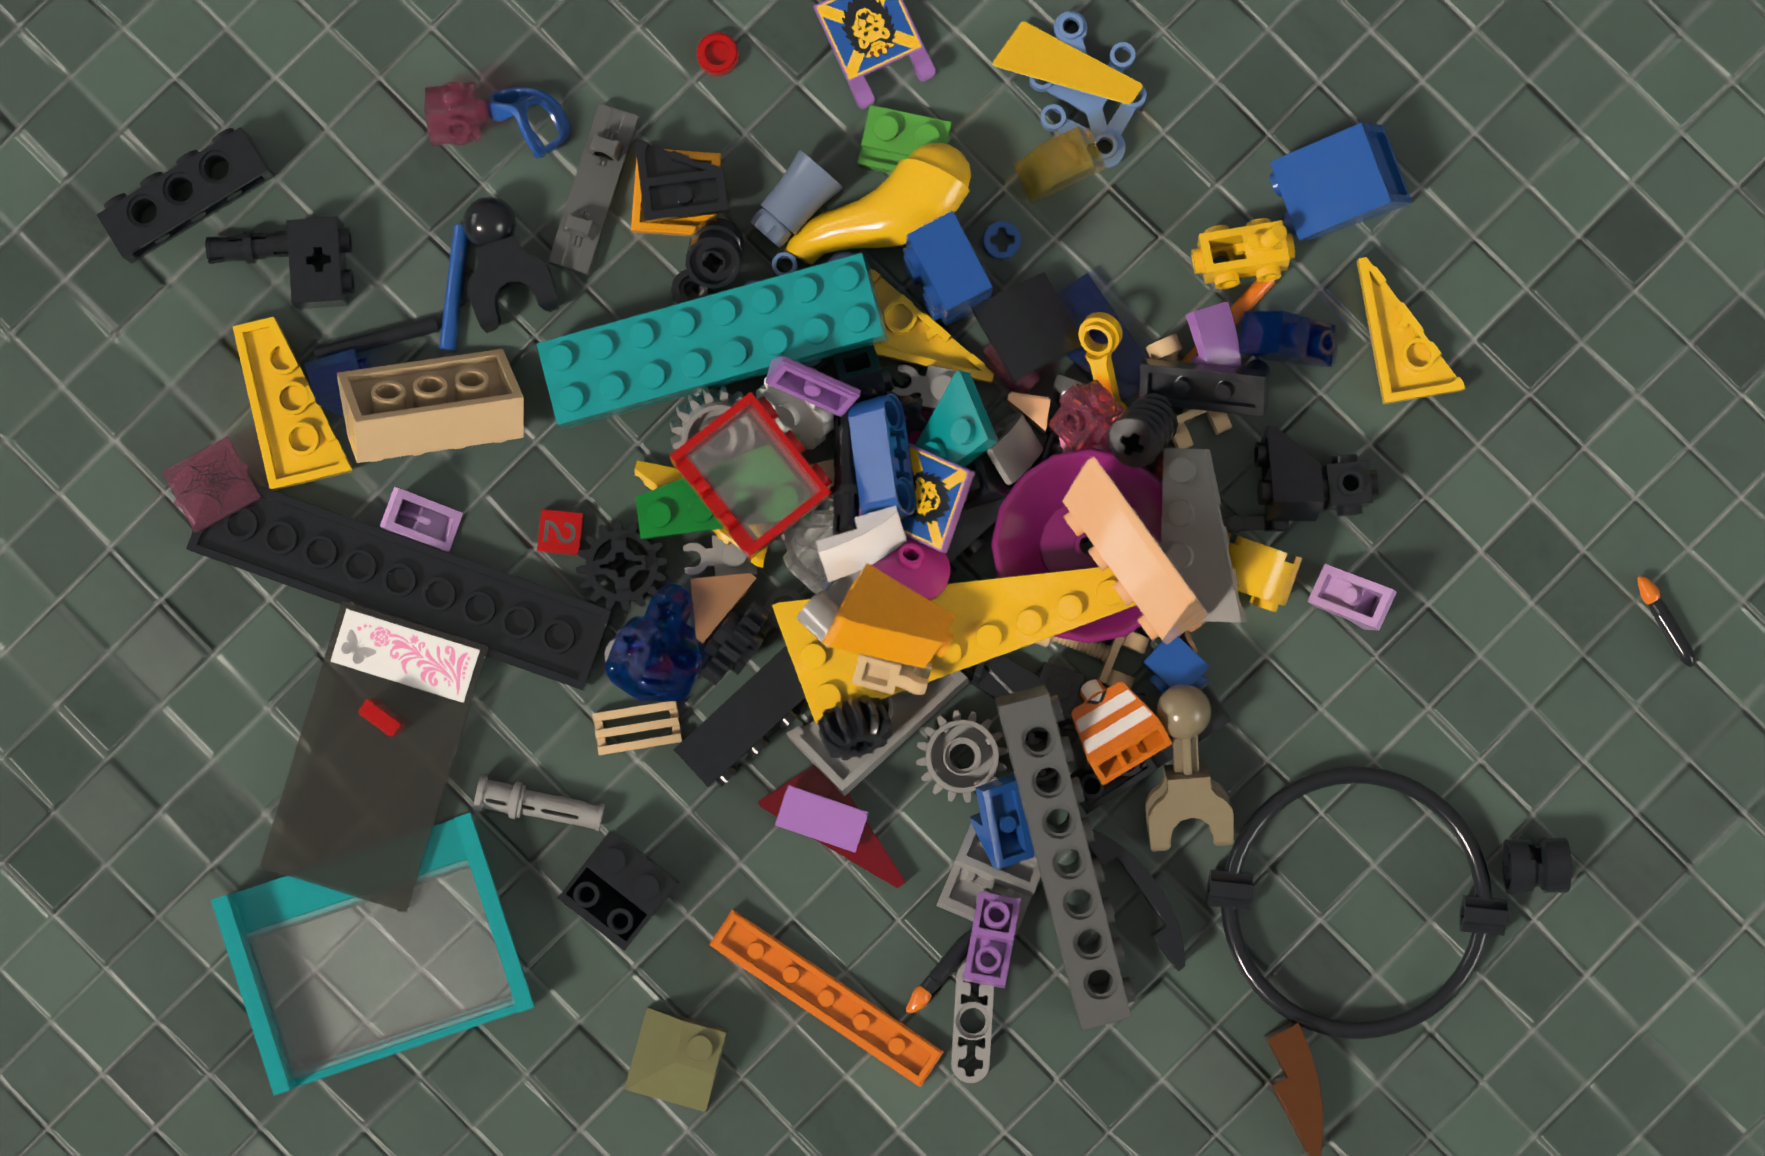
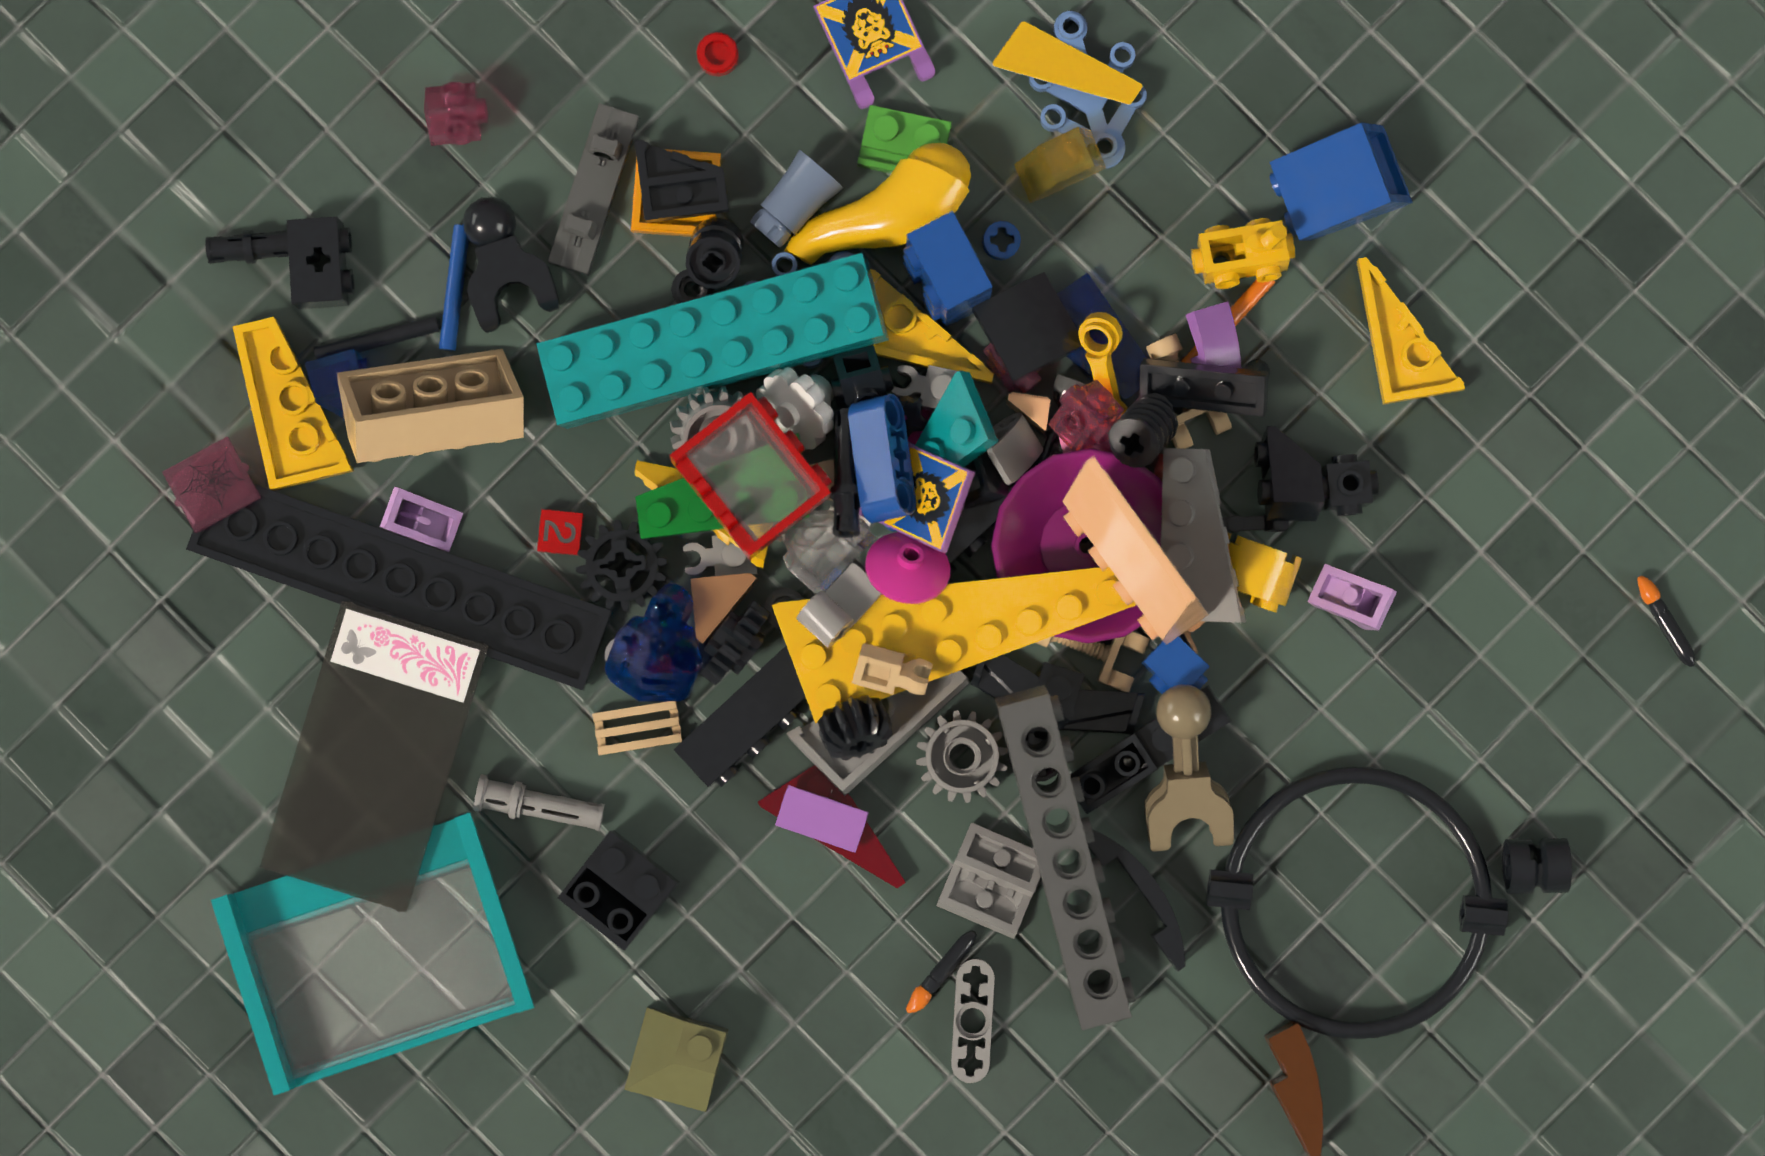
(209, 196): black brick -> none
(382, 717): red tile -> none
(516, 101): blue piece -> none
(811, 385): medium lavender slope -> none
(826, 998): orange tile -> none
(873, 540): white slope -> none
(889, 621): light orange slope -> none
(991, 939): medium lavender slope -> none
(1002, 823): blue slope -> none
(1116, 729): orange torso -> none
(1287, 338): clear blue slope -> none

